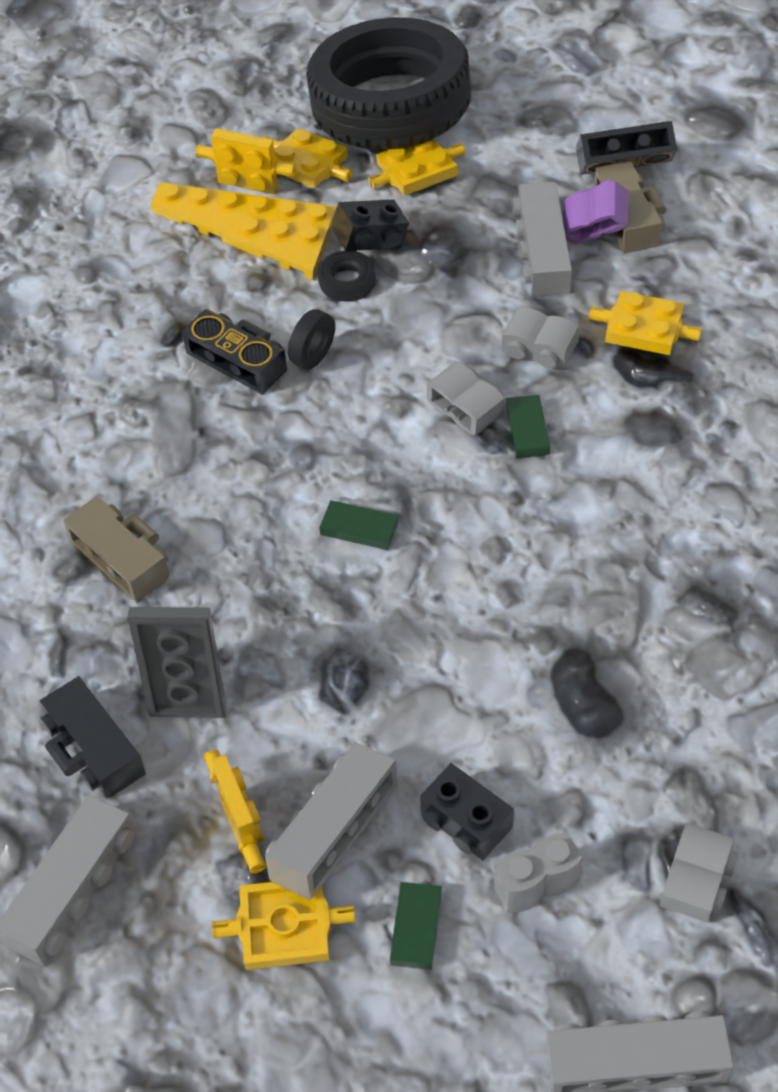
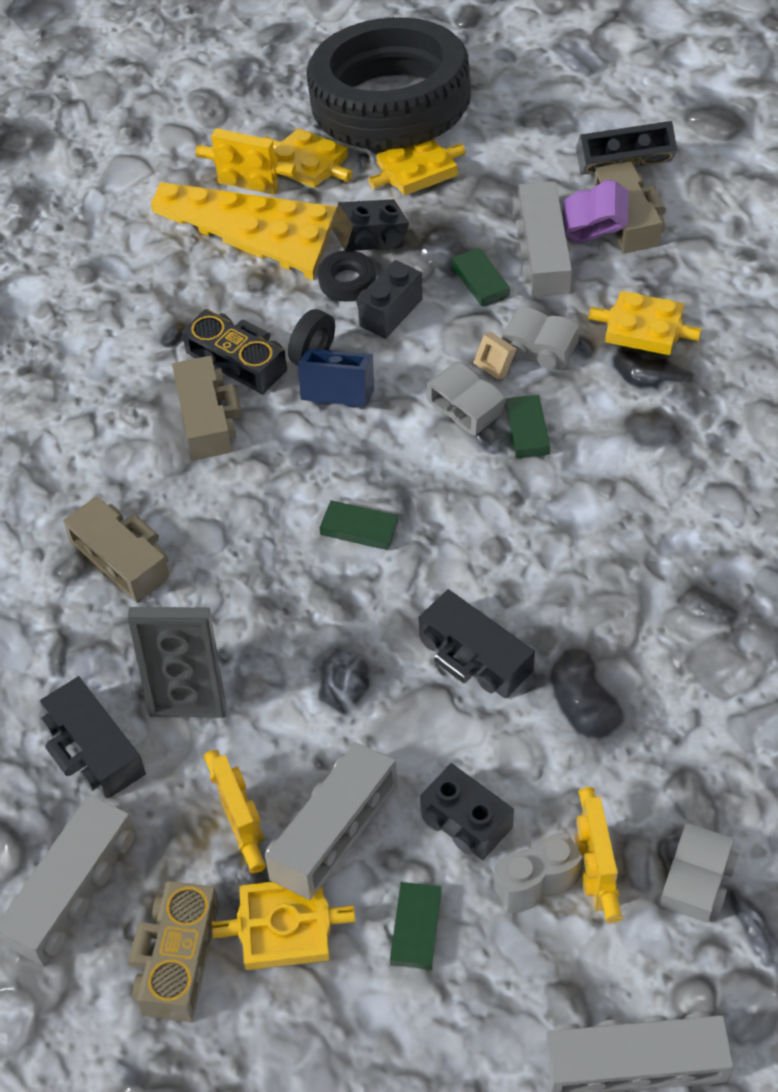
(181, 949): none -> dark tan piece
(206, 423): none -> dark tan piece
(336, 377): none -> dark blue brick
(389, 298): none -> black brick
(474, 645): none -> black piece
(480, 277): none -> dark green tile
(494, 355): none -> tan plate
(596, 849): none -> yellow plate

